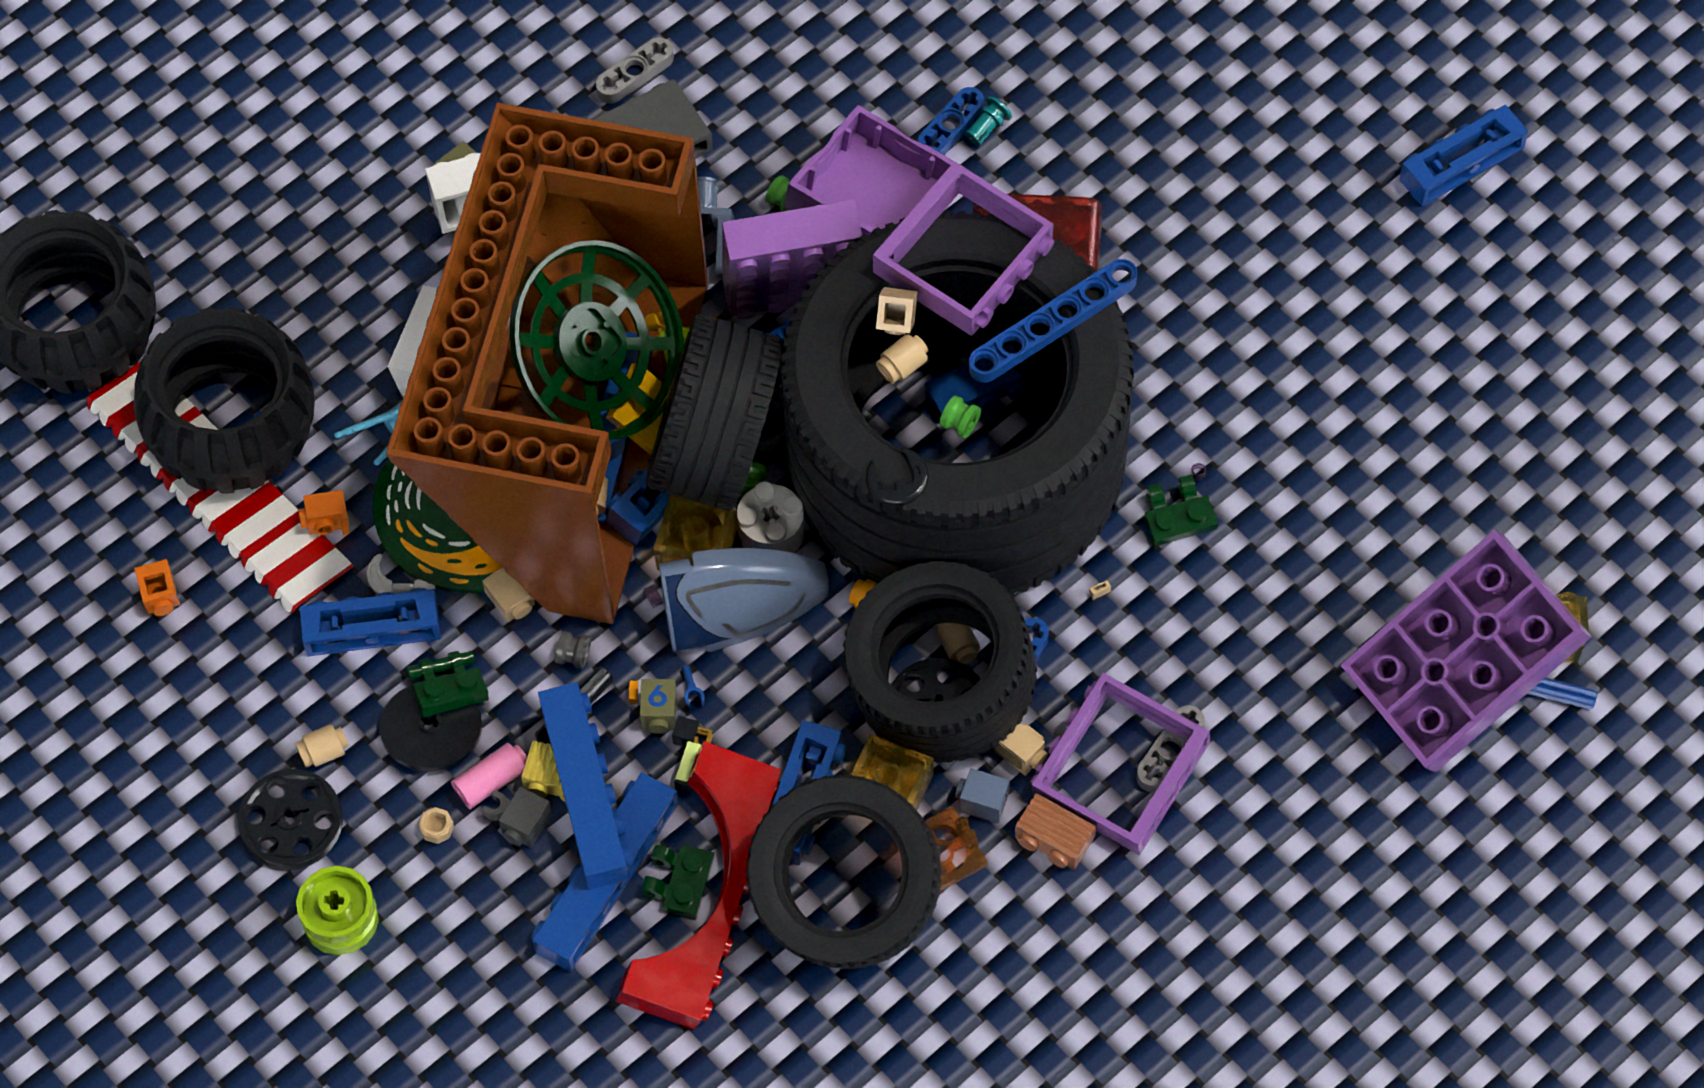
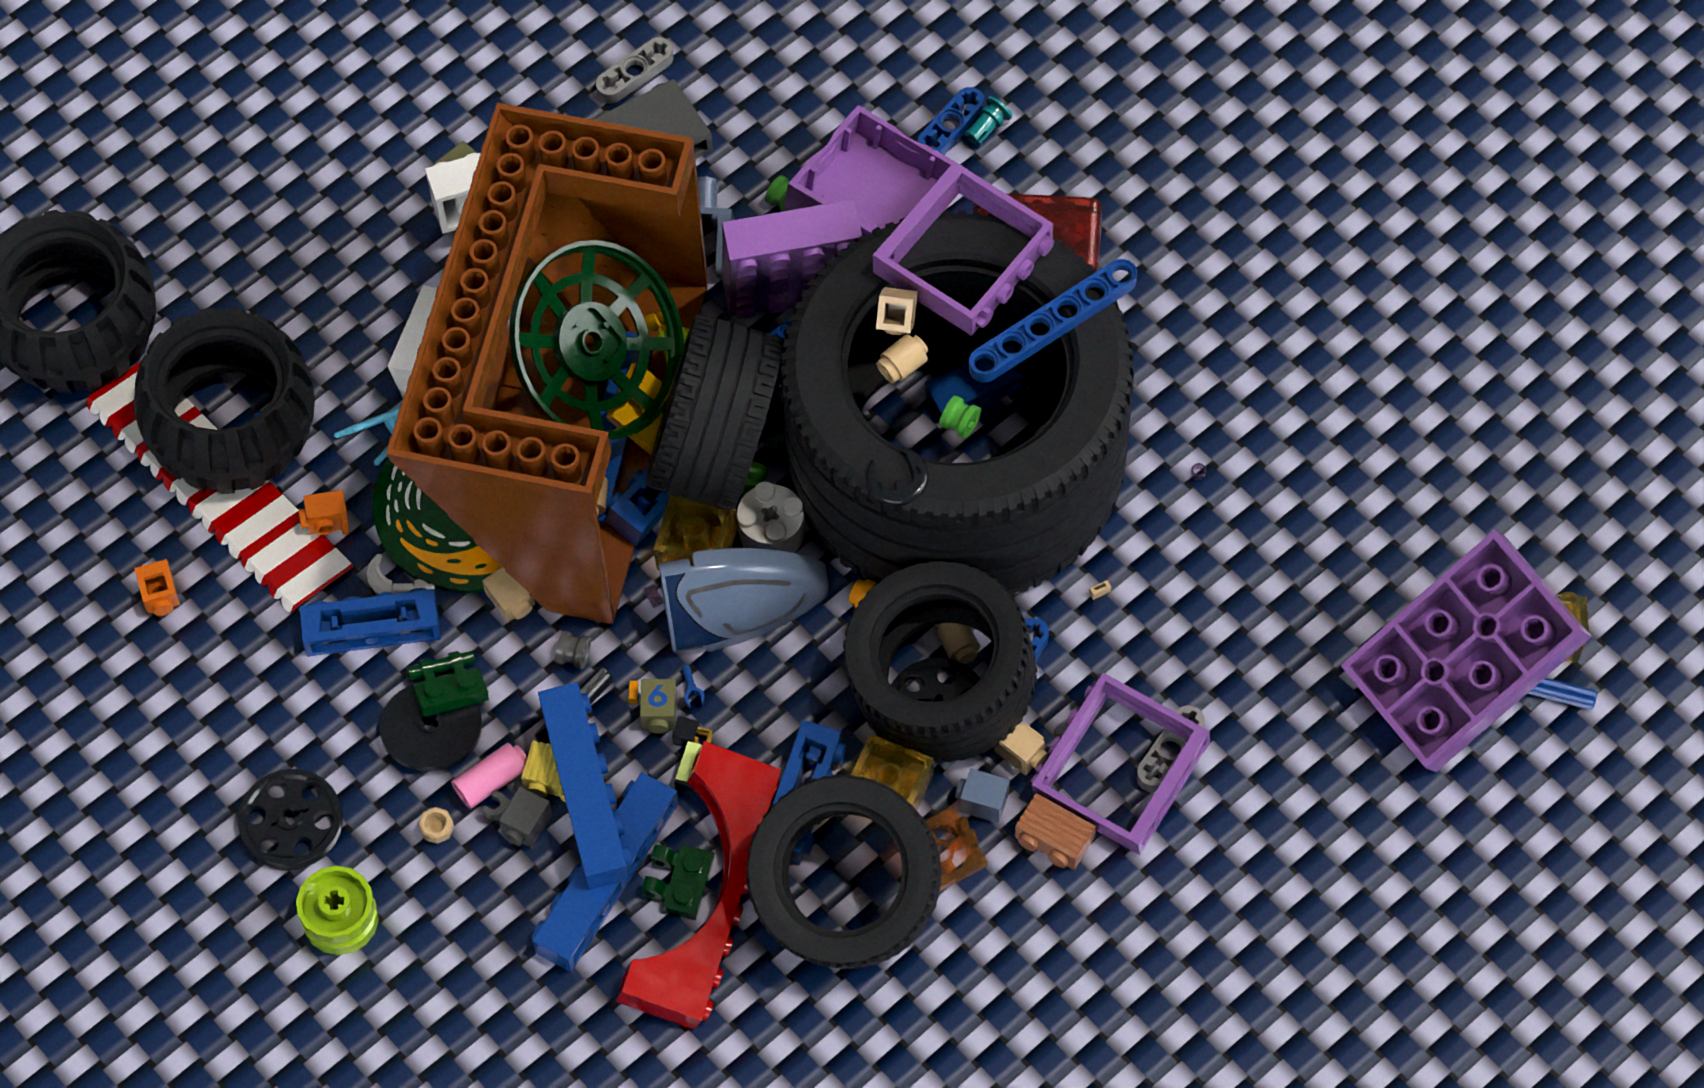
(322, 745): tan brick -> none
(1180, 519): dark green plate -> none
(1464, 157): blue brick -> none

